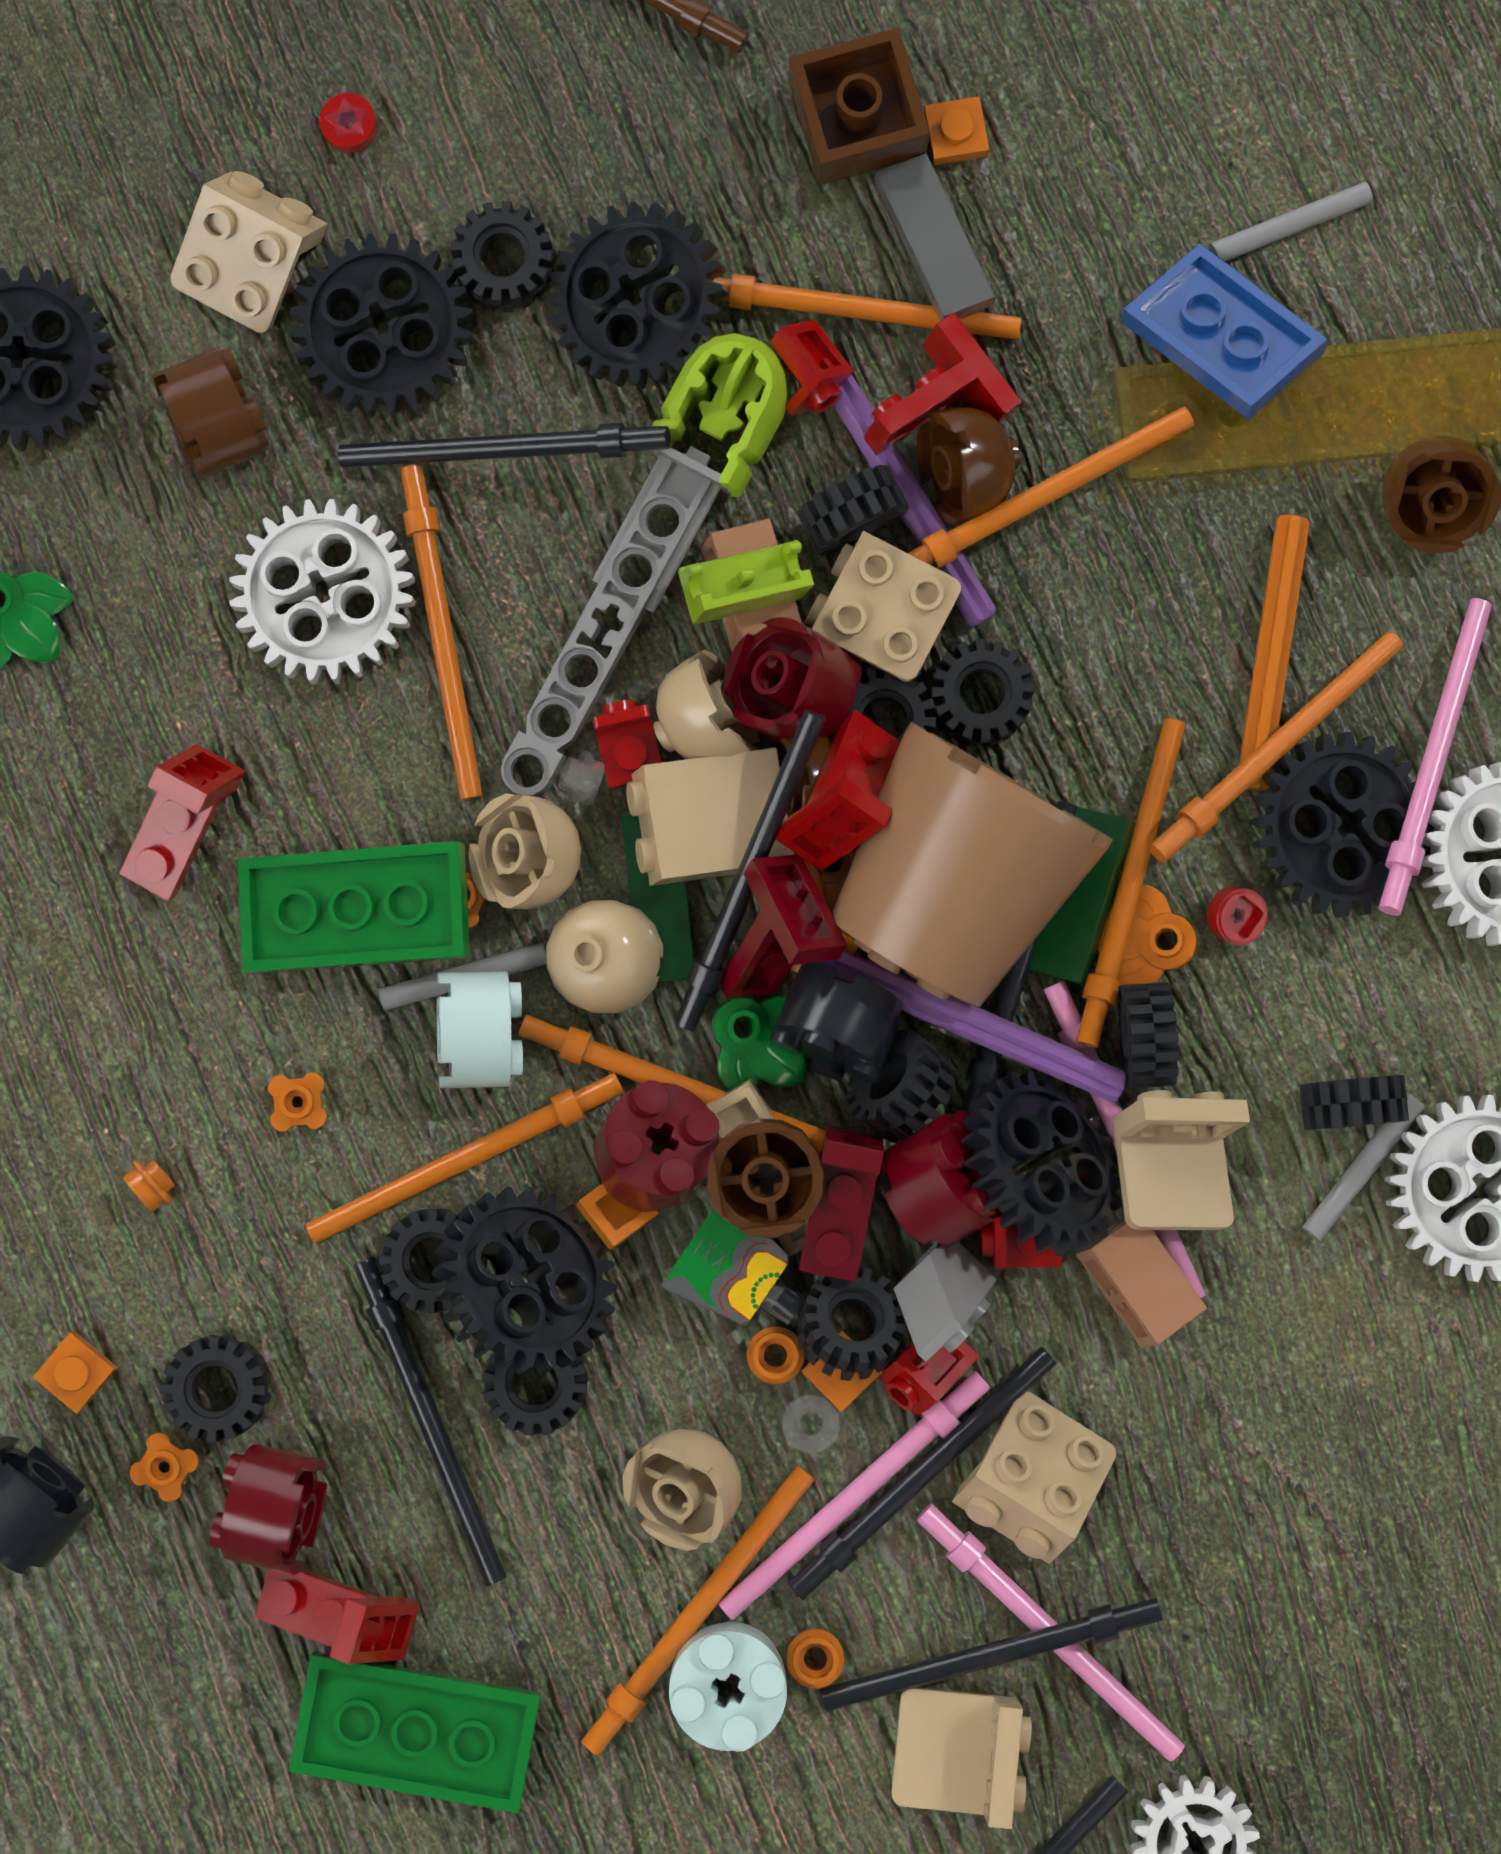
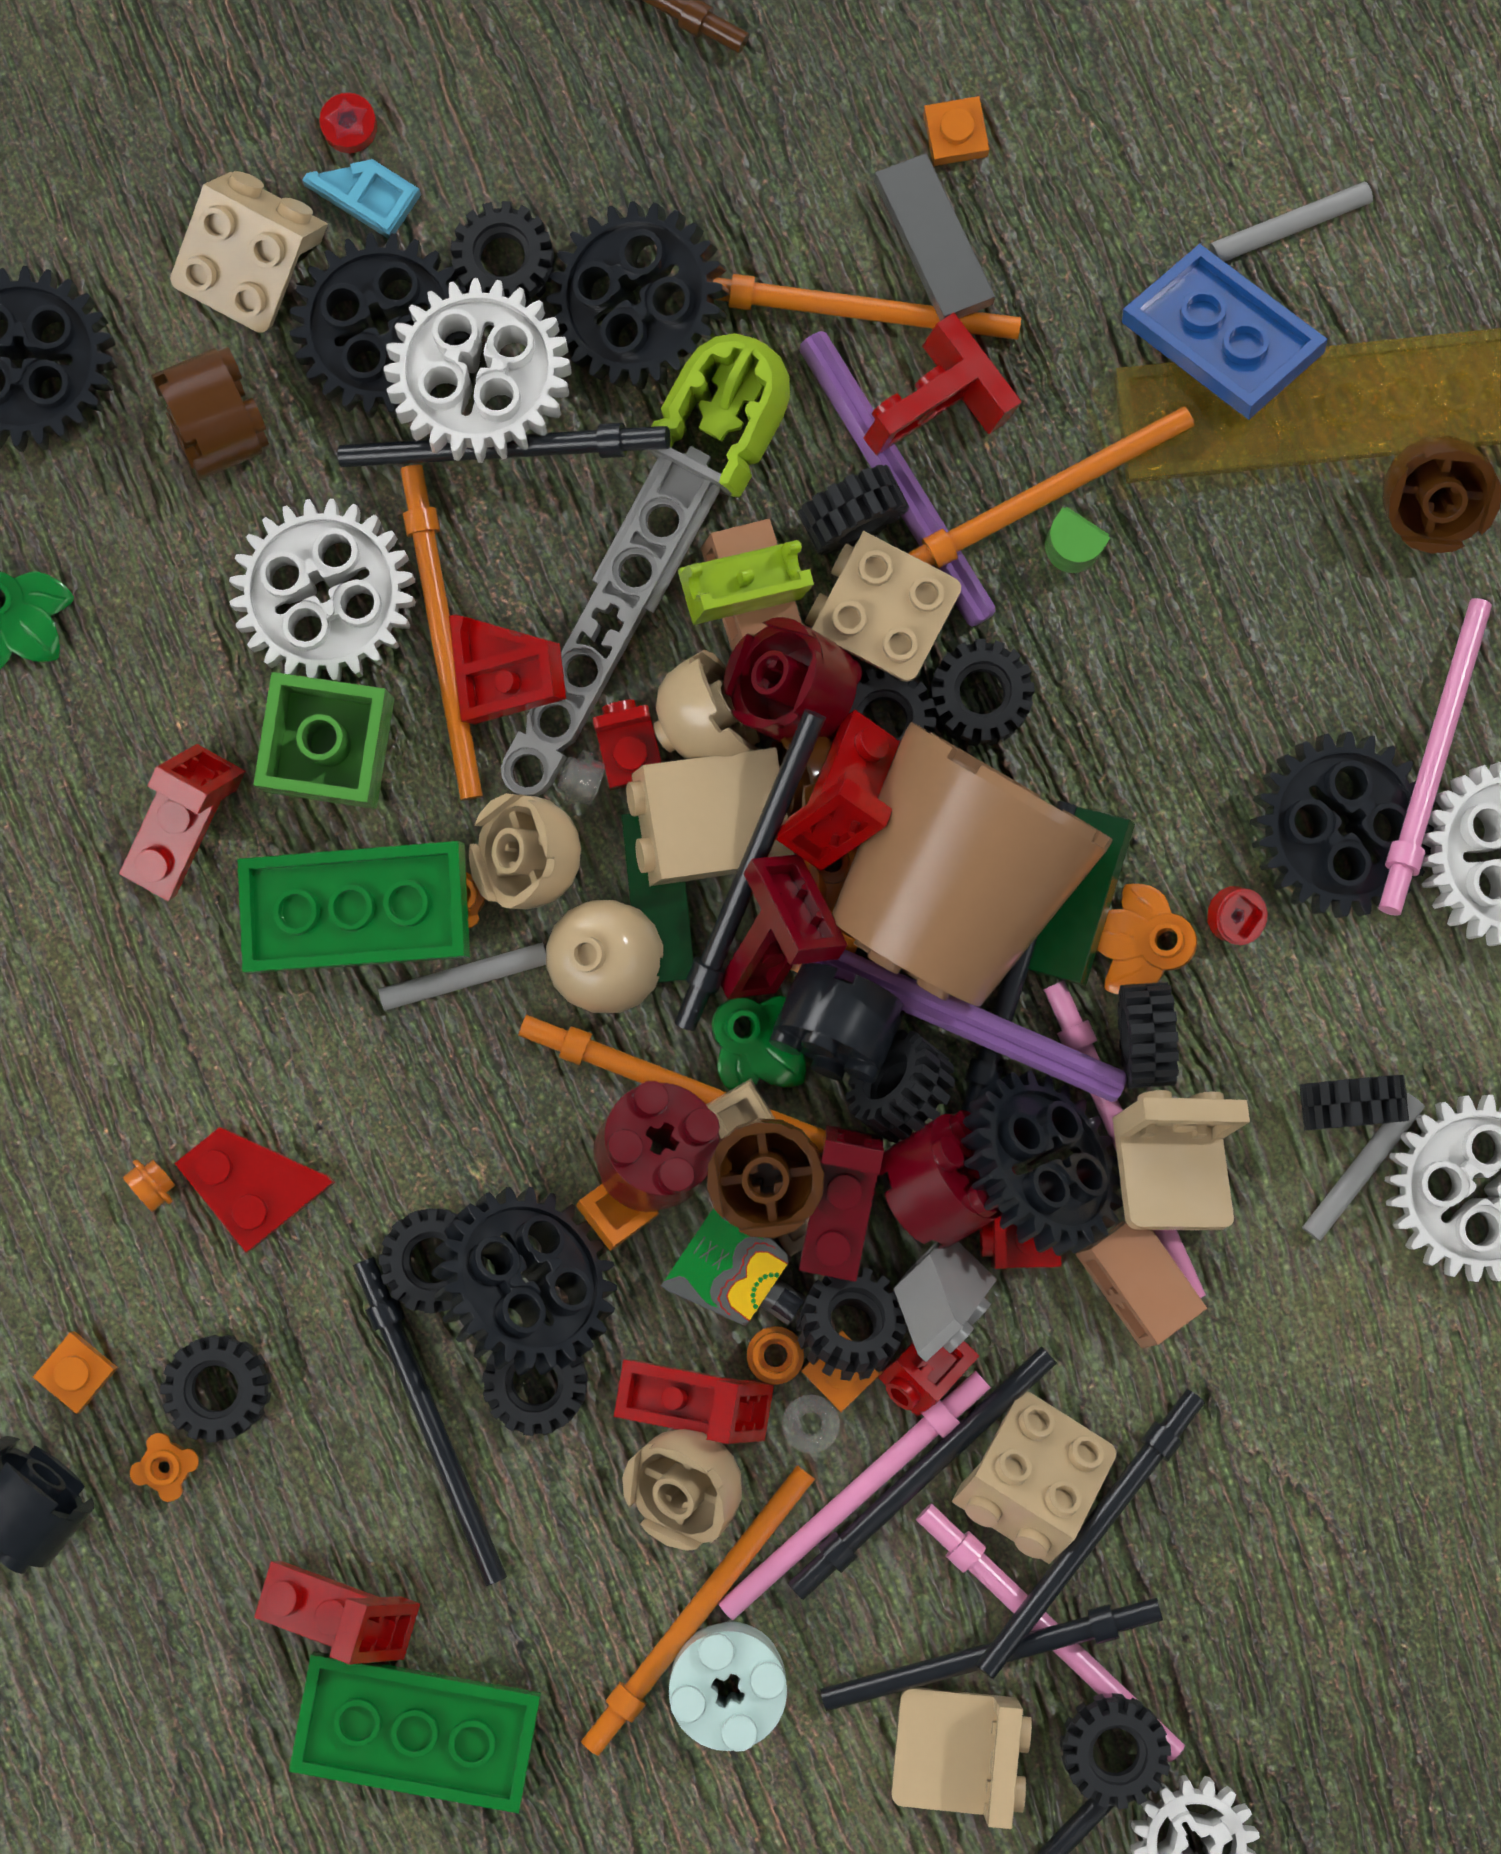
(250, 1184): none -> red wing
(270, 1508): dark red brick -> none
(311, 1111): orange plate -> none
(324, 740): none -> bright green brick
(367, 193): none -> medium azure tile
(477, 1029): light aqua brick -> none
(503, 670): none -> red wing
(527, 378): none -> white gear
(565, 1109): orange bar -> none
(696, 1401): none -> red bracket
(815, 363): red bracket -> none
(822, 1675): orange plate -> none
(858, 106): reddish brown brick -> none
(968, 461): reddish brown cylinder -> none
(1074, 542): none -> bright green brick
(1102, 987): orange bar -> none
(1125, 1785): none -> black tyre
(1159, 1443): none -> black bar
(1201, 814): orange bar -> none
(1275, 636): orange axle -> none

